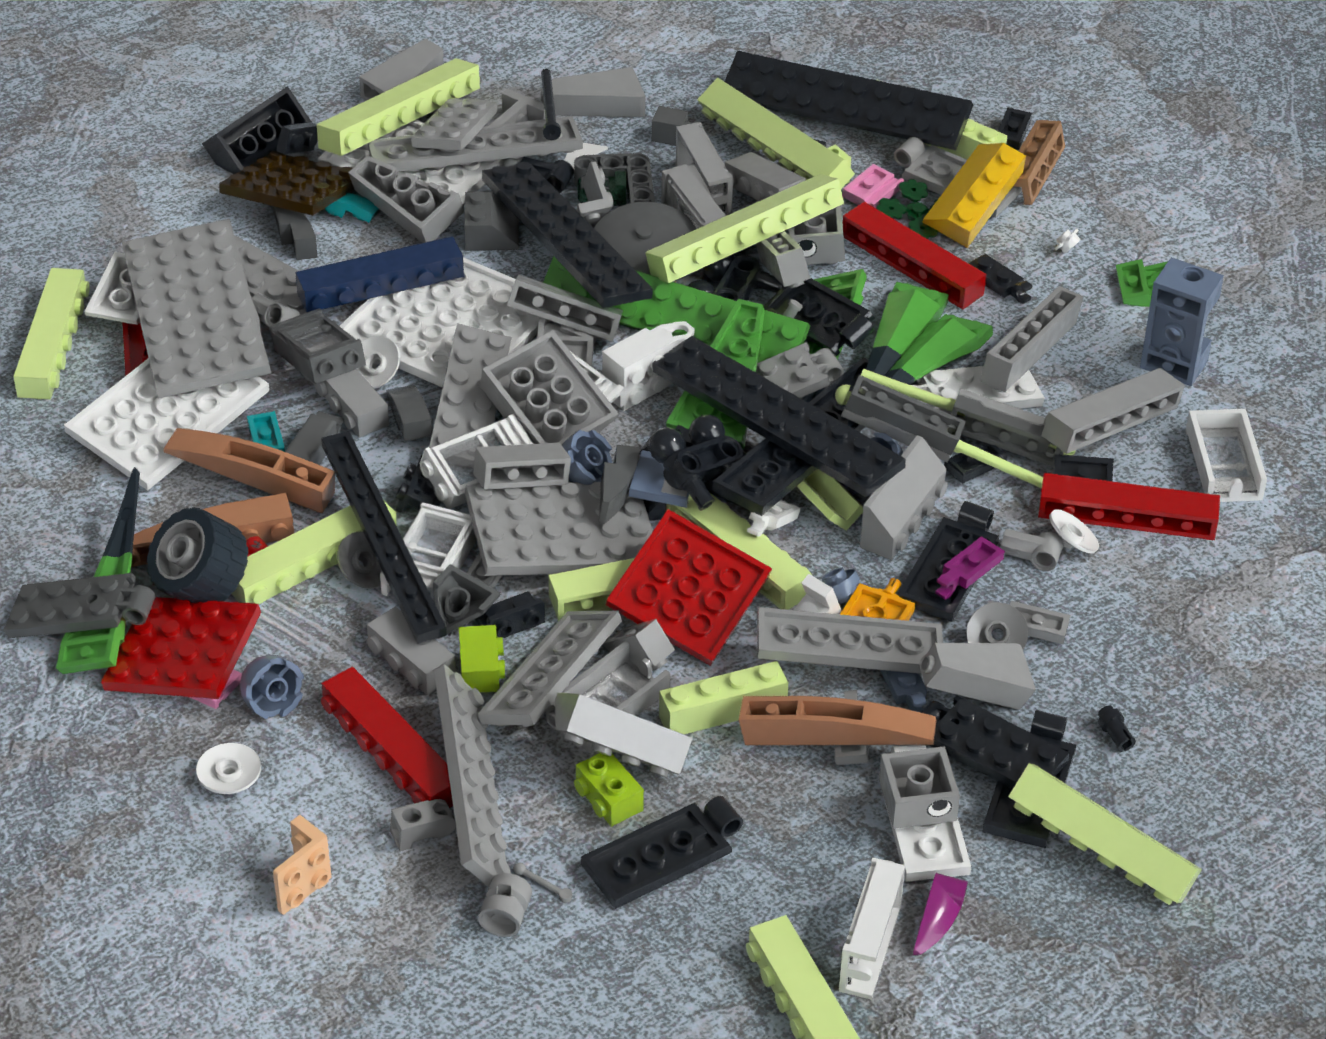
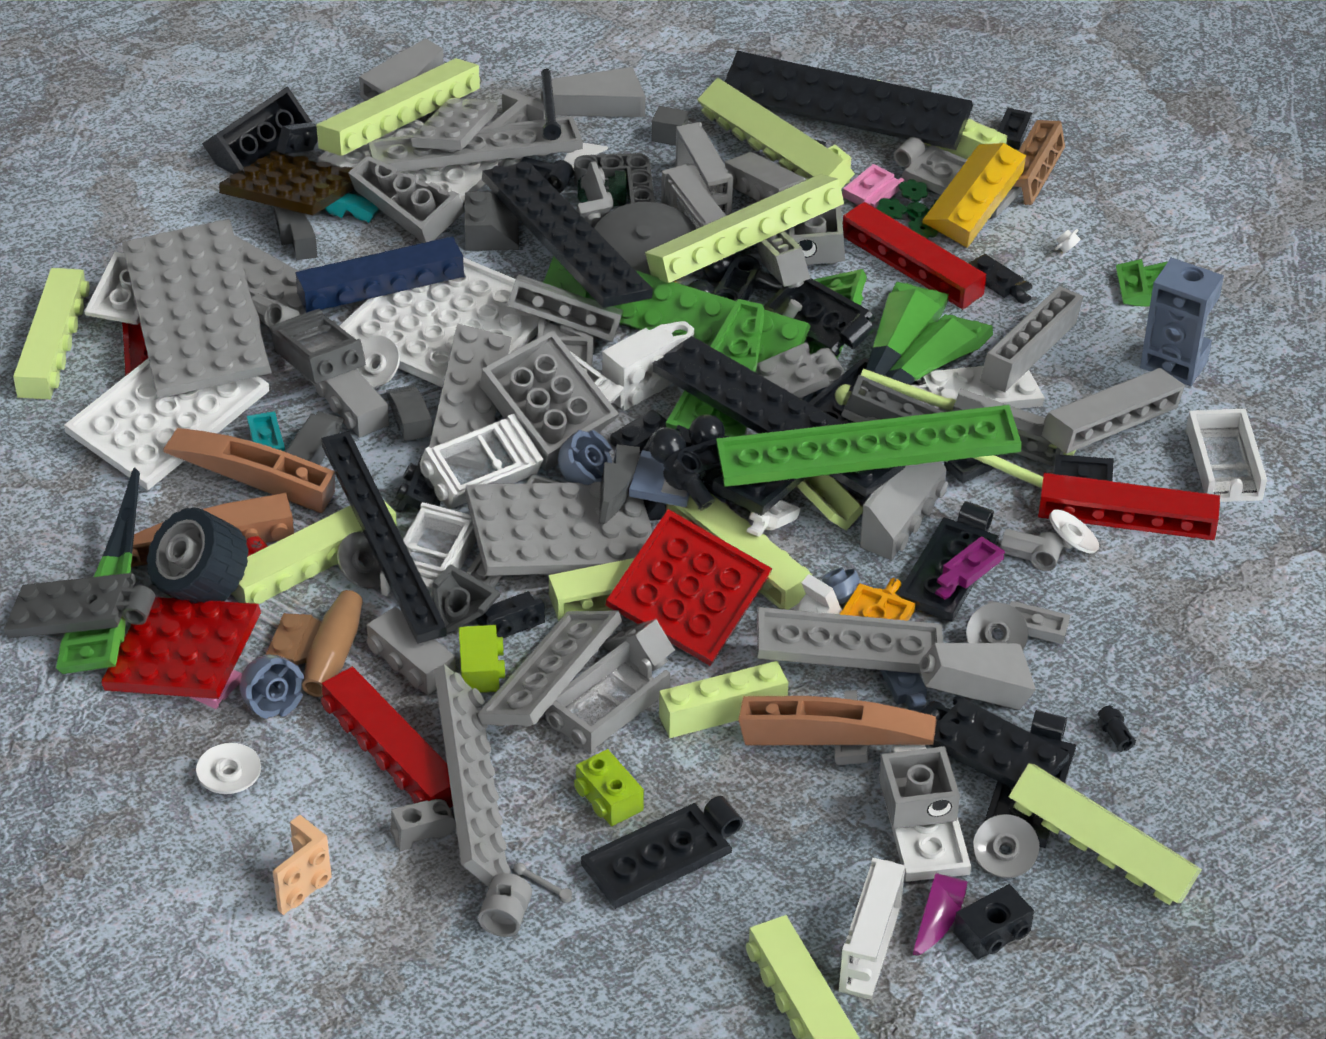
(319, 643): none -> medium nougat plate
(521, 465): light grey brick -> none
(620, 733): slope -> none
(639, 430): none -> black plate
(868, 445): none -> bright green plate
(993, 921): none -> black brick
(1011, 832): none -> light grey dish

